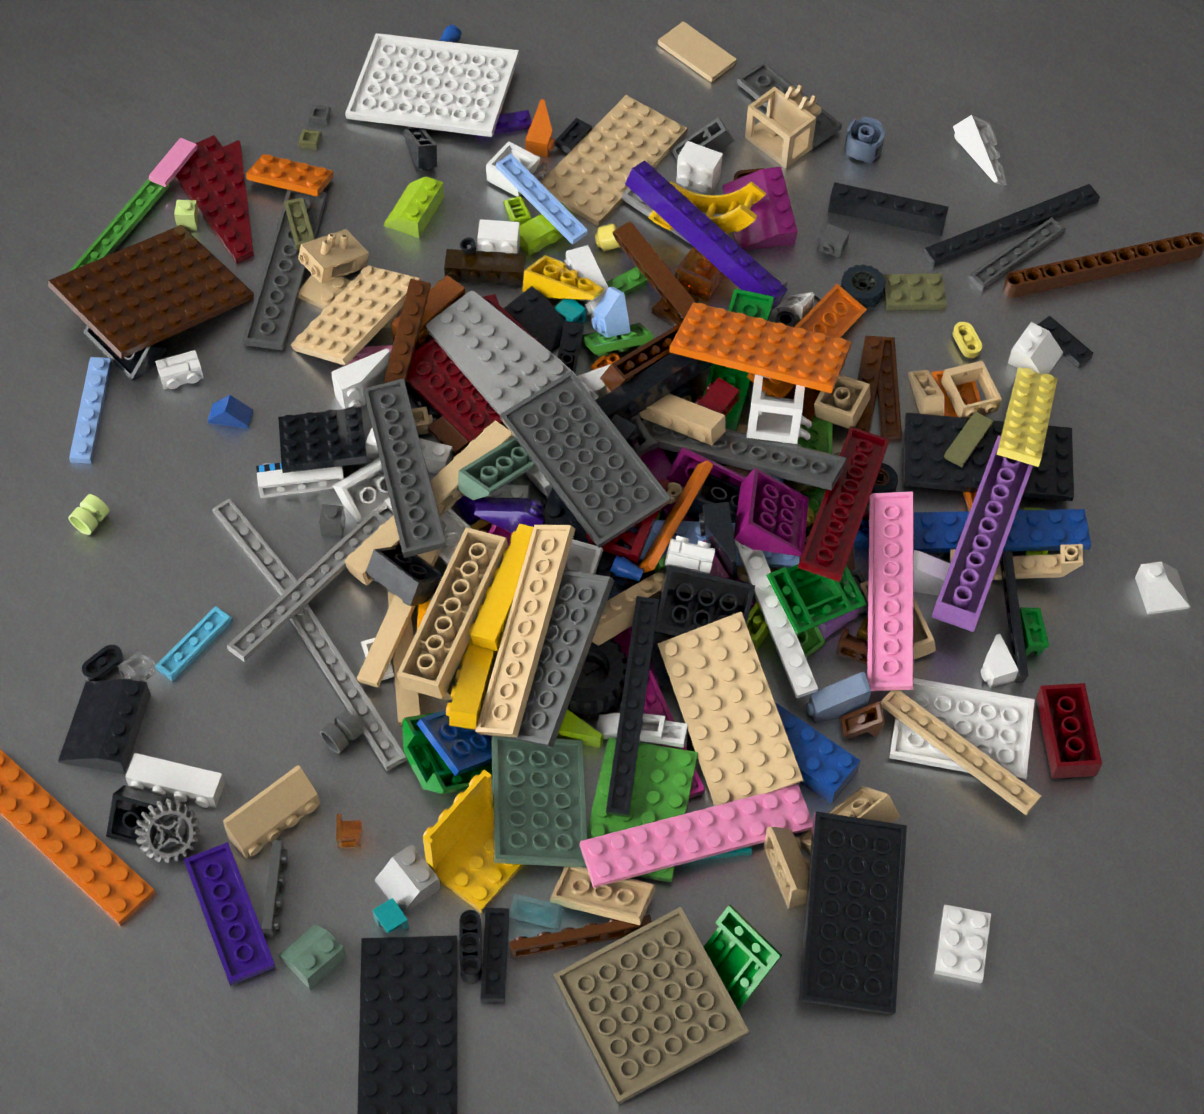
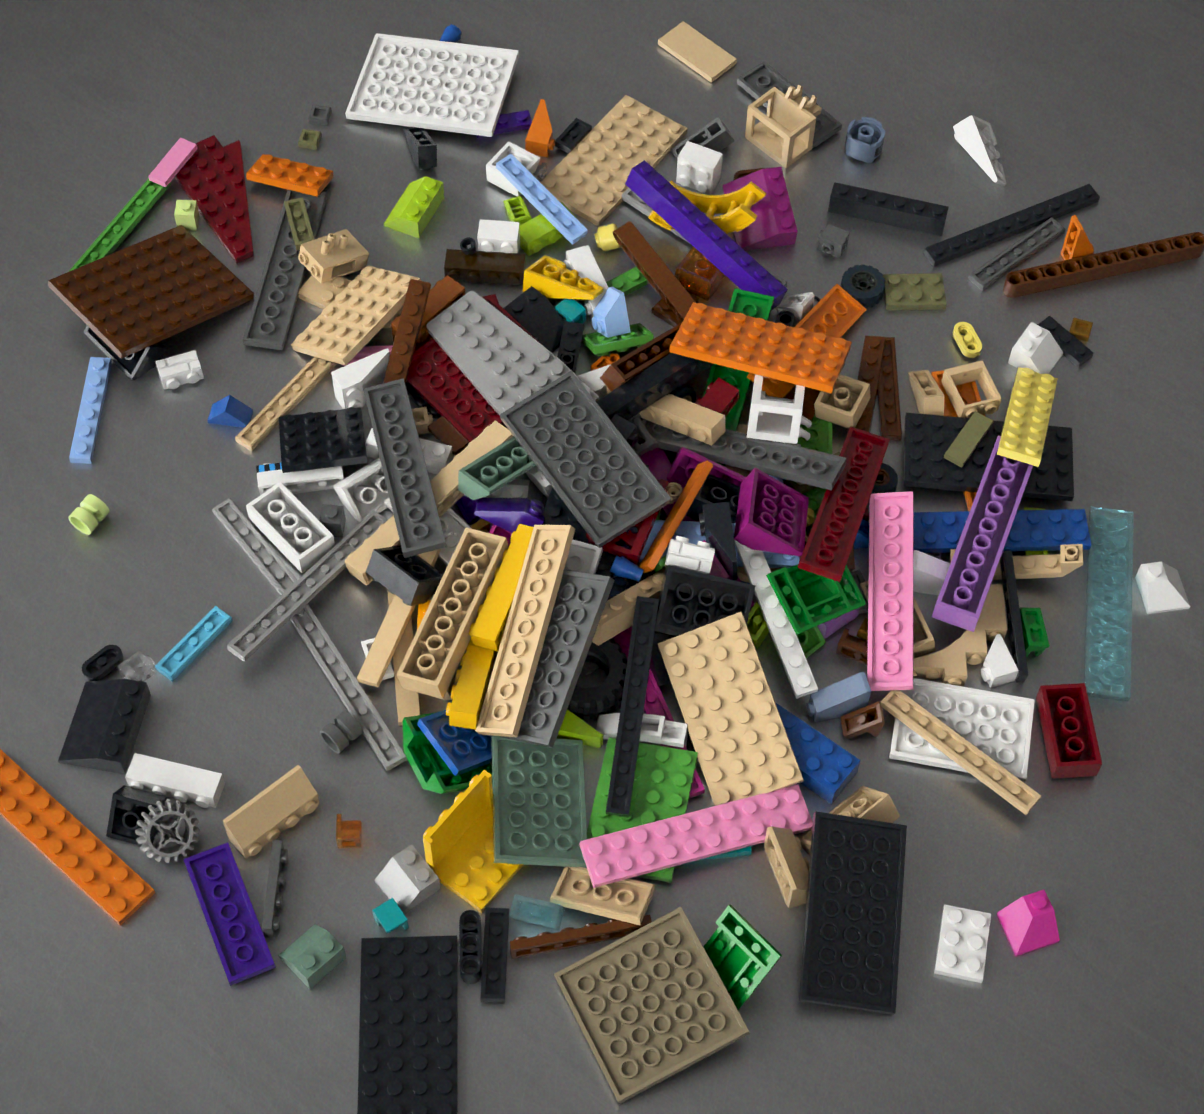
(284, 402): none -> tan tile
(290, 527): none -> white brick
(970, 648): none -> tan arch
(1029, 923): none -> dark pink slope
(1076, 241): none -> orange slope
(1081, 329): none -> pearl gold tile
(1109, 604): none -> clear light blue plate

